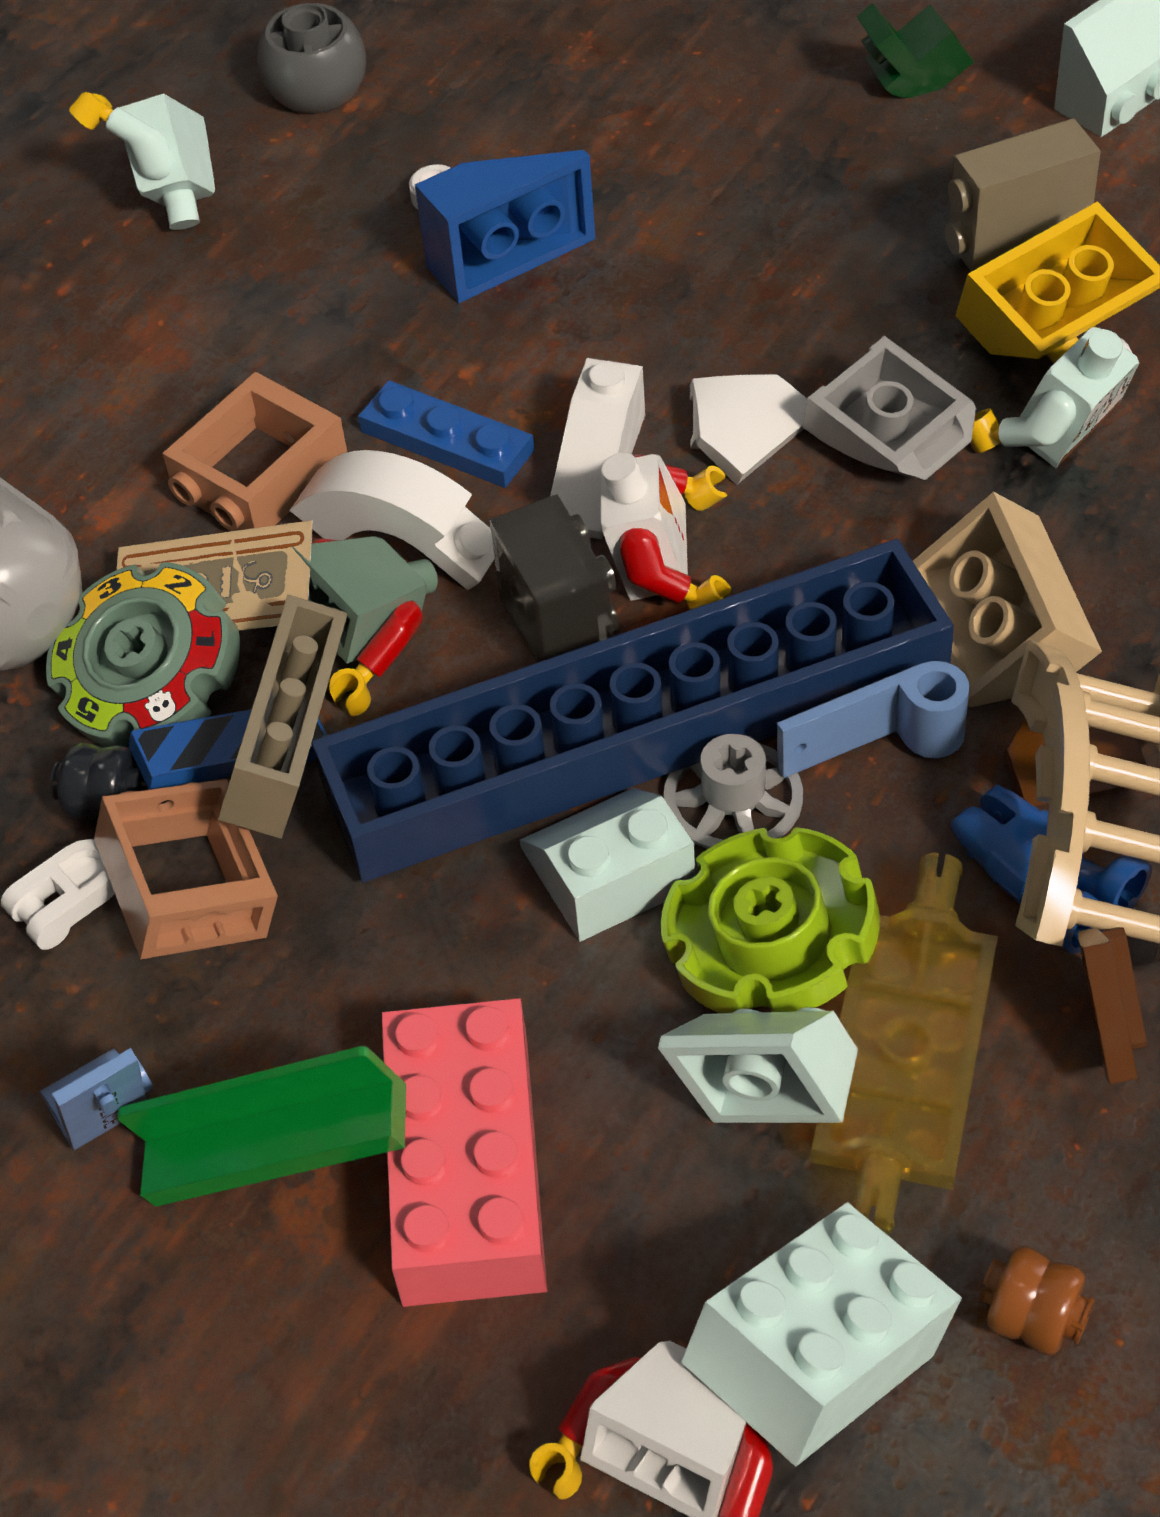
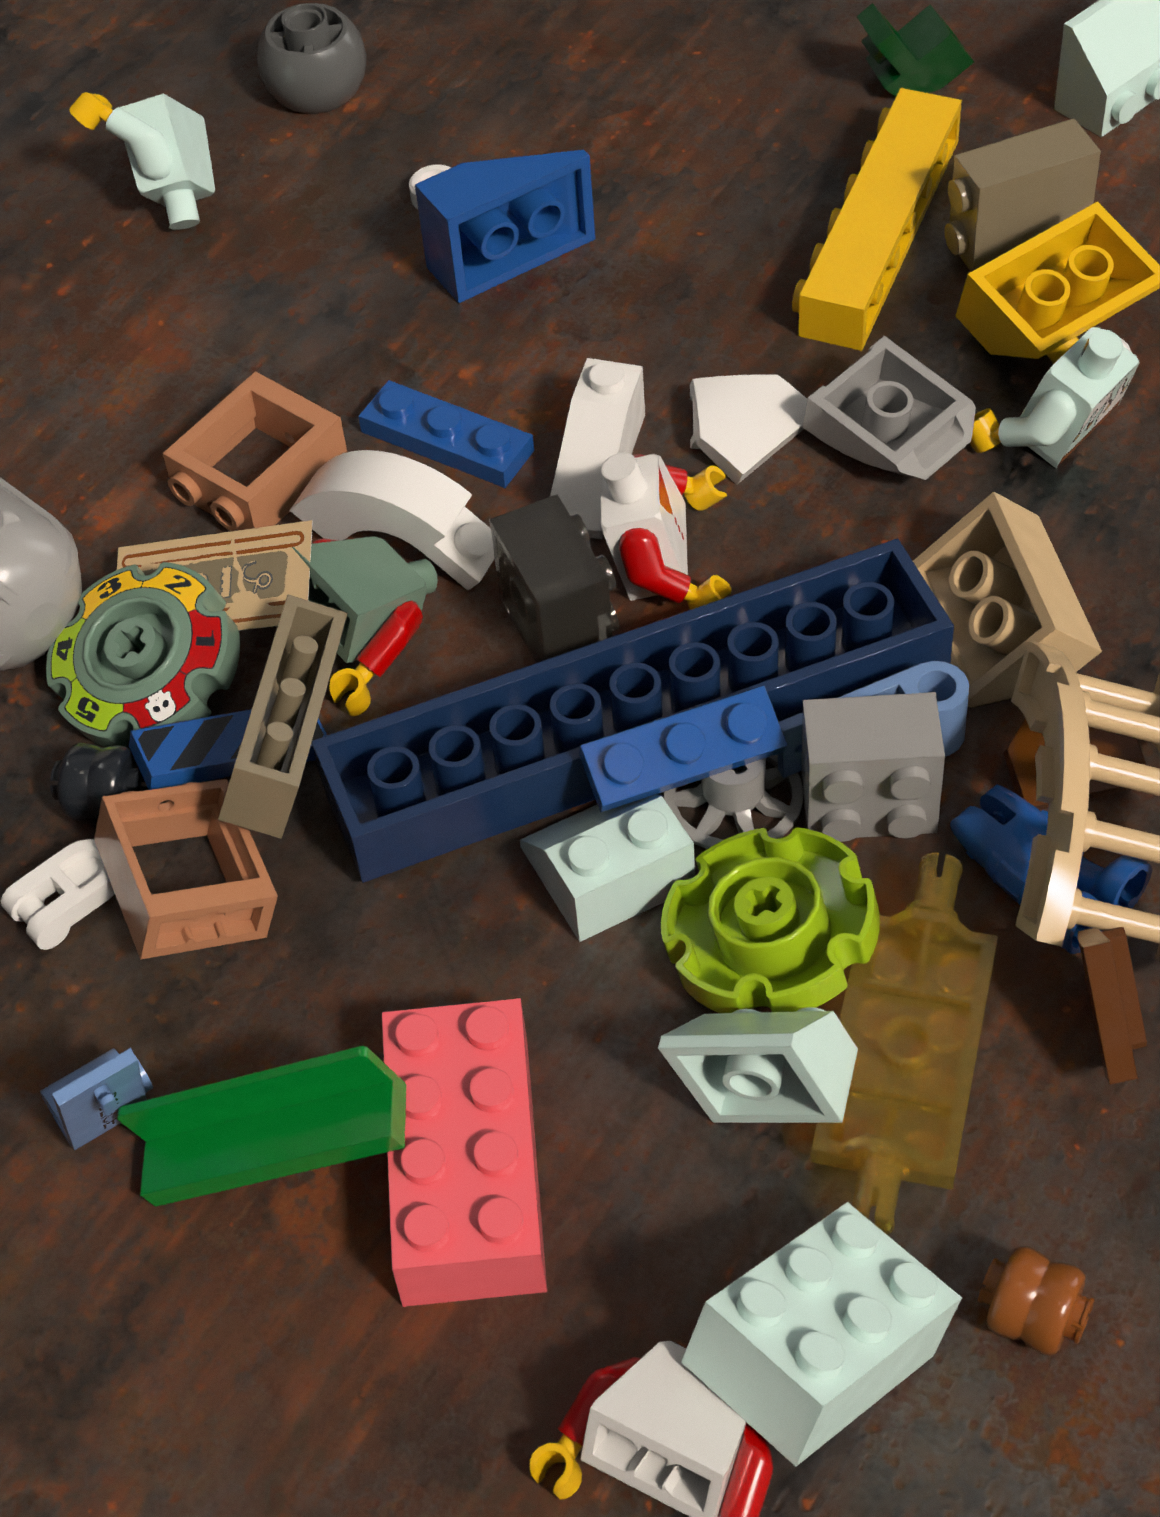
(682, 748): none -> blue plate
(872, 765): none -> light grey brick
(878, 219): none -> yellow brick

